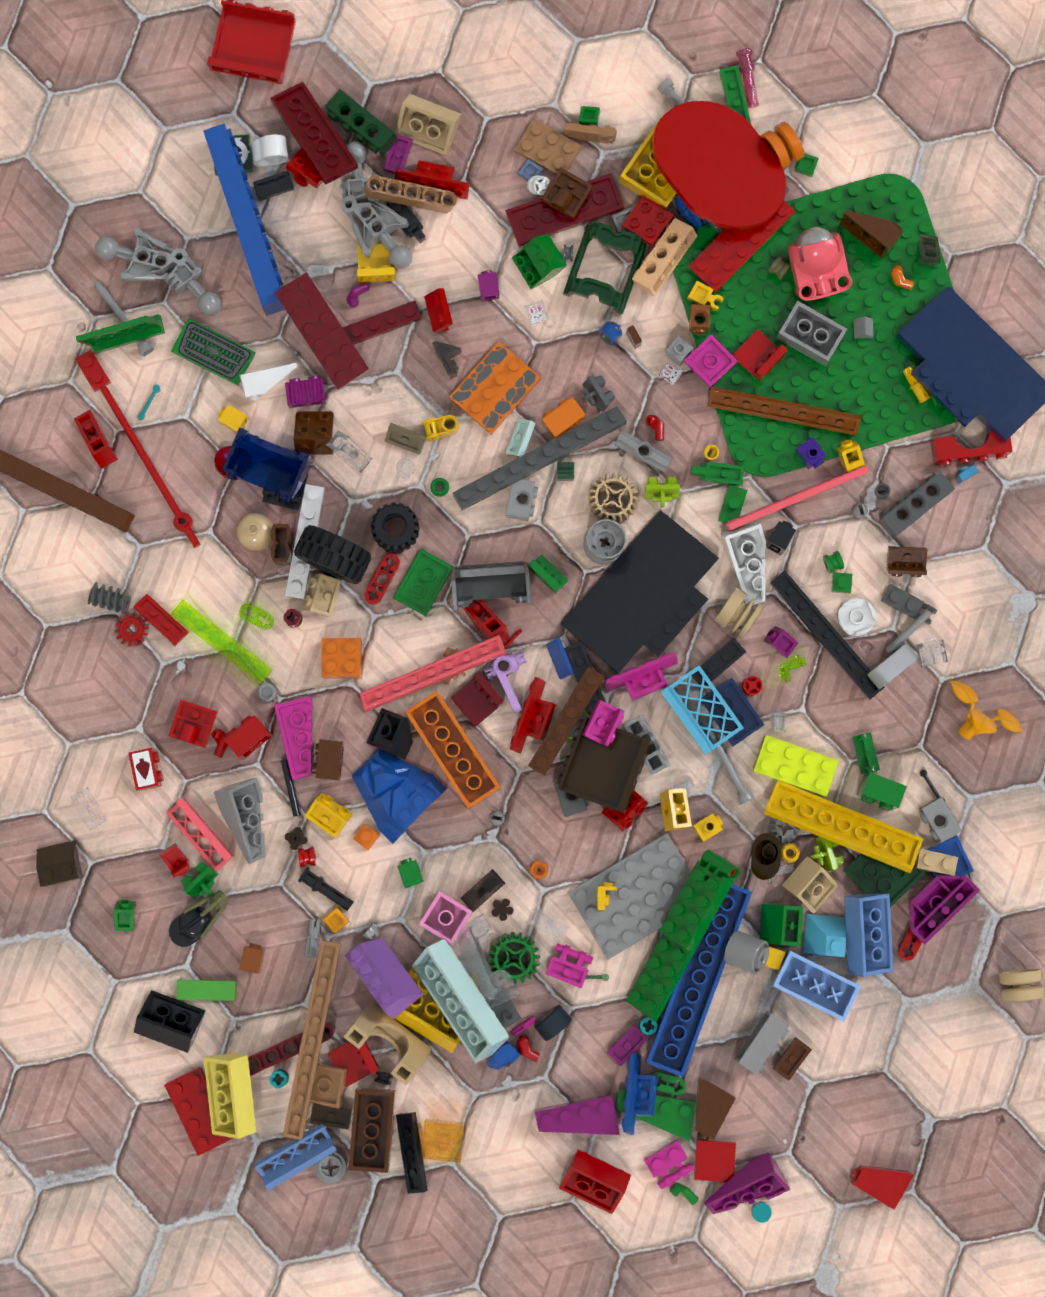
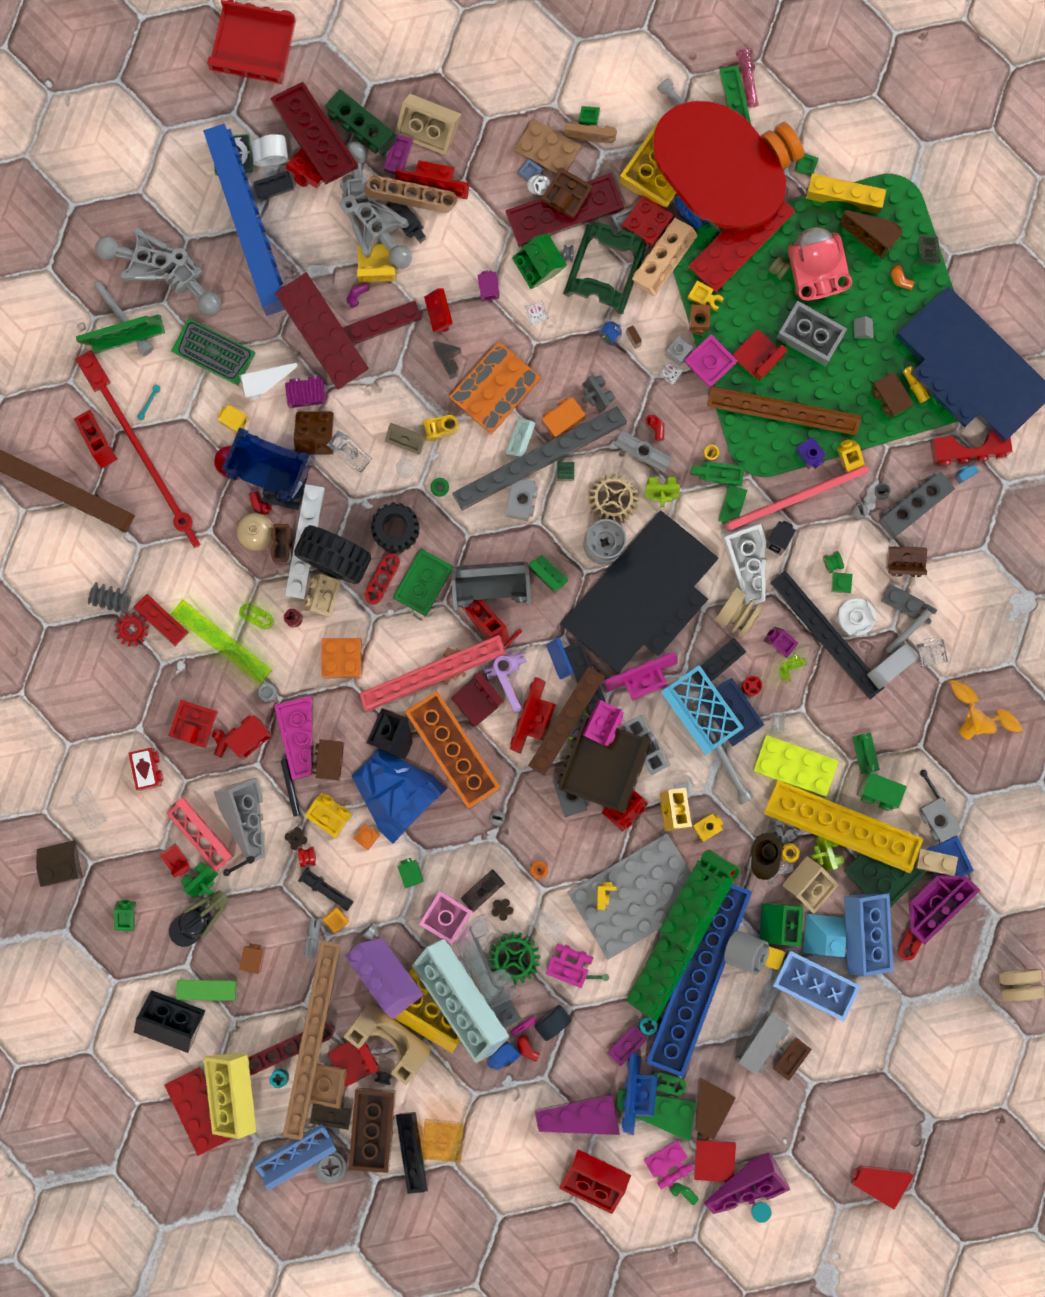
(250, 859): none -> black hinge
(259, 506): none -> red arm
(830, 189): none -> yellow arch
(891, 395): none -> reddish brown brick

